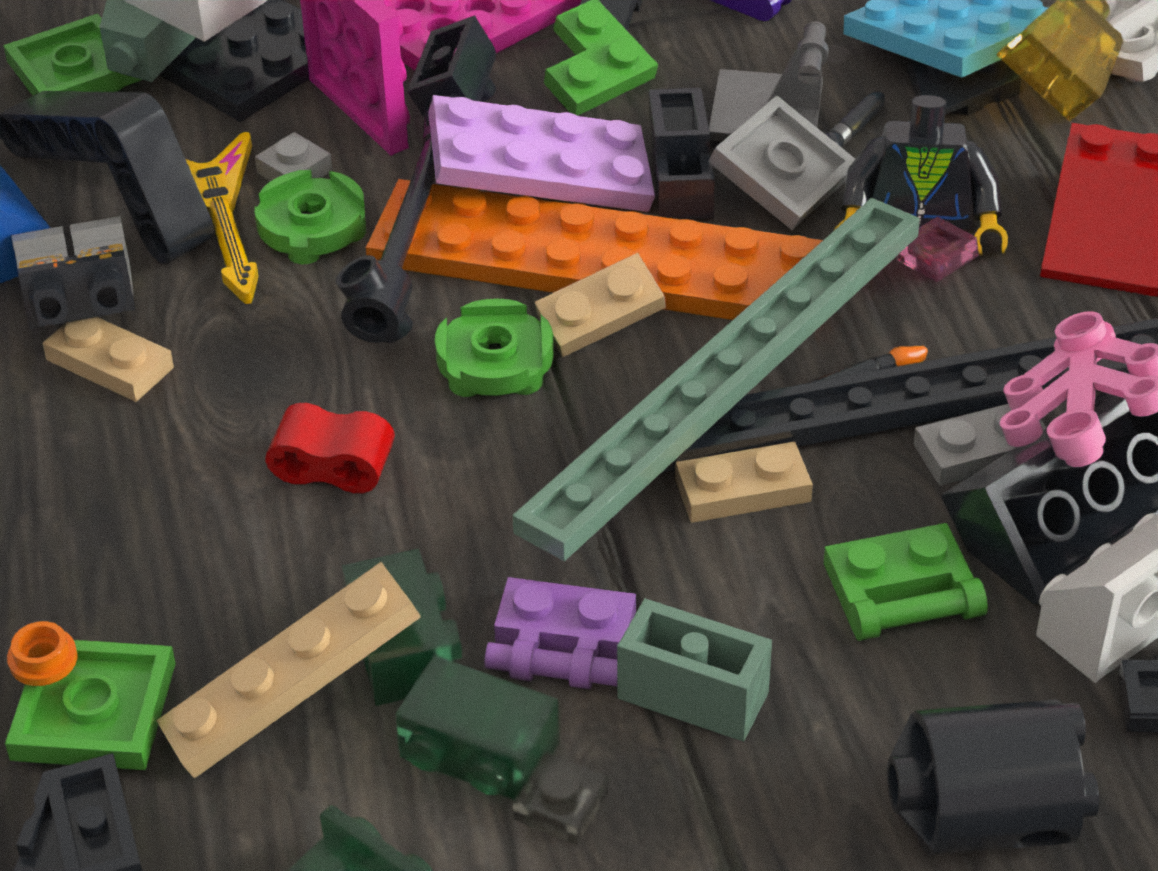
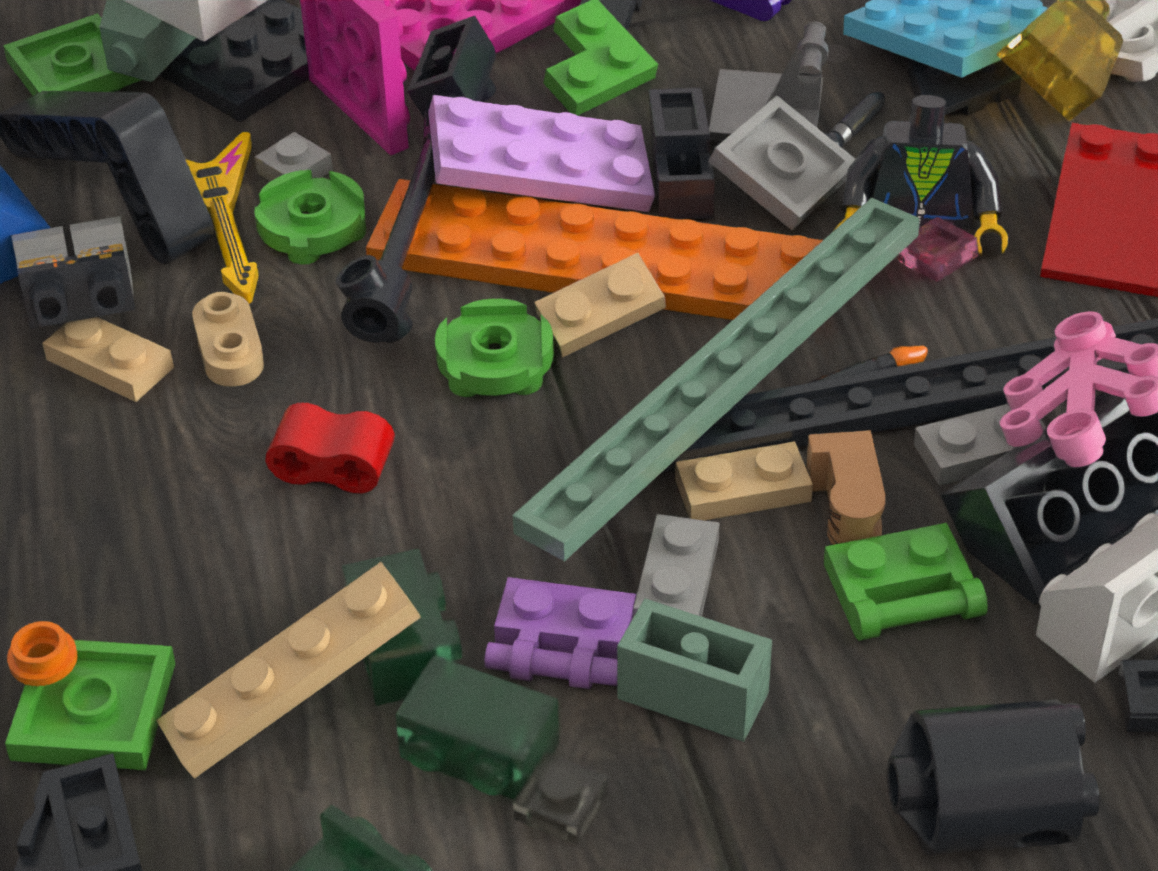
(228, 339): none -> tan plate
(679, 563): none -> light grey plate
(850, 474): none -> medium nougat leg

